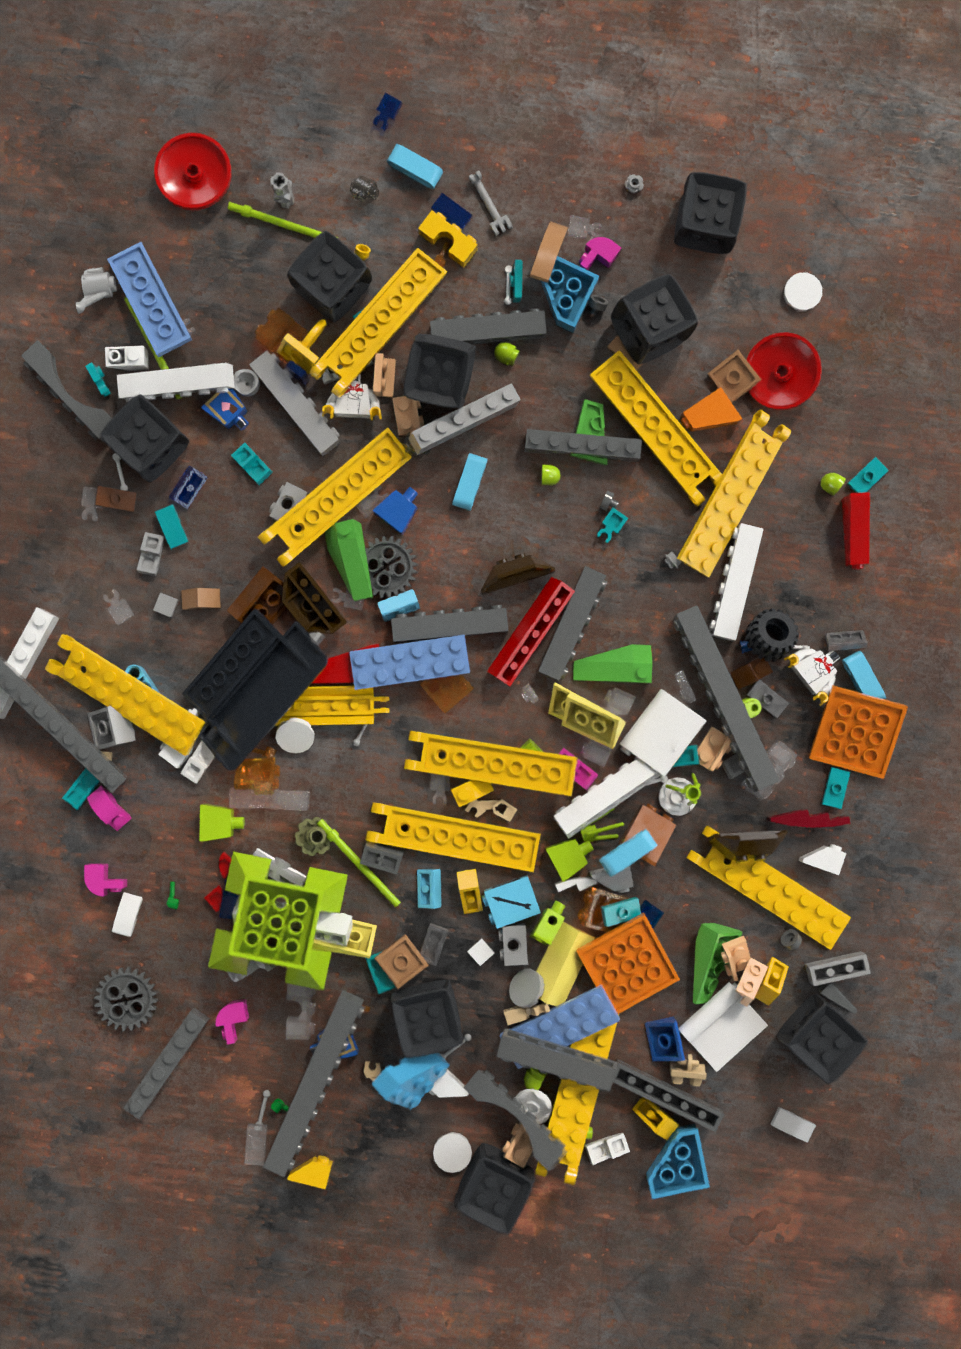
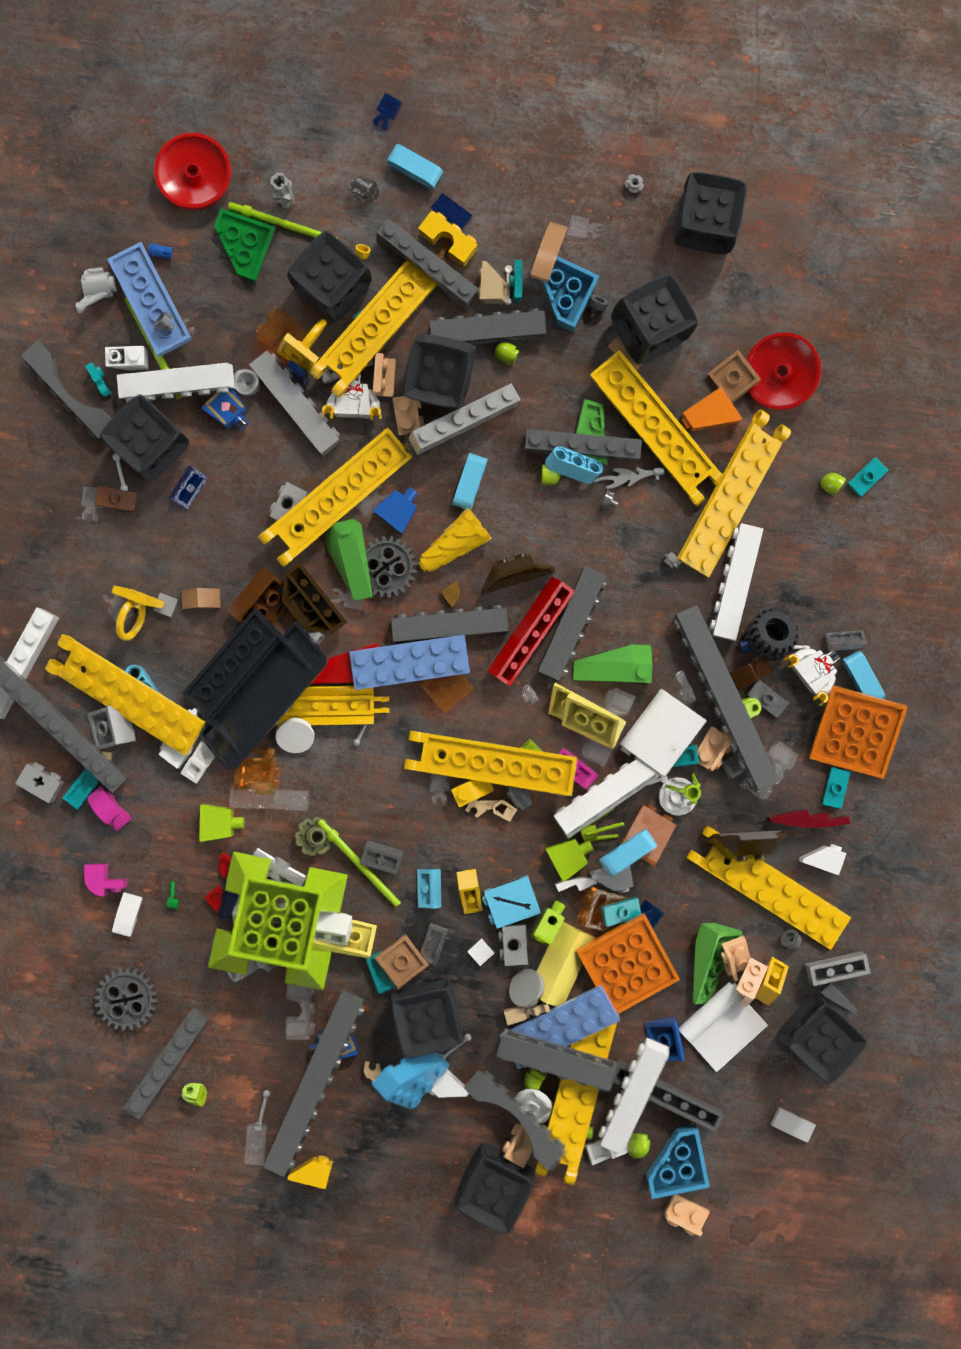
(29, 781): none -> light grey brick
(136, 600): none -> yellow tile
(150, 554): light grey slope -> none
(160, 251): none -> blue pin
(163, 322): none -> dark grey tile
(171, 526): teal slope -> none
(194, 1094): none -> lime piece
(229, 1015): dark pink brick -> none
(245, 242): none -> green plate
(251, 463): teal slope -> none
(278, 1104): green hand -> none
(401, 604): medium azure slope -> none
(405, 246): none -> dark grey arch
(451, 593): none -> pearl gold tile
(452, 1152): white tile -> none
(456, 541): none -> yellow cone
(457, 837): yellow hinge -> none
(493, 287): none -> tan slope
(498, 221): light grey hinge -> none
(519, 797): none -> dark grey brick
(573, 465): none -> medium azure beam
(601, 249): dark pink brick -> none
(613, 523): teal plate -> none
(626, 475): none -> light grey piece
(634, 1095): none -> white brick
(638, 1145): none -> lime piece
(655, 1117): yellow slope -> none
(686, 1214): none -> light nougat bracket
(687, 1069): tan hips -> none
(803, 291): white tile -> none
(856, 529): red slope -> none

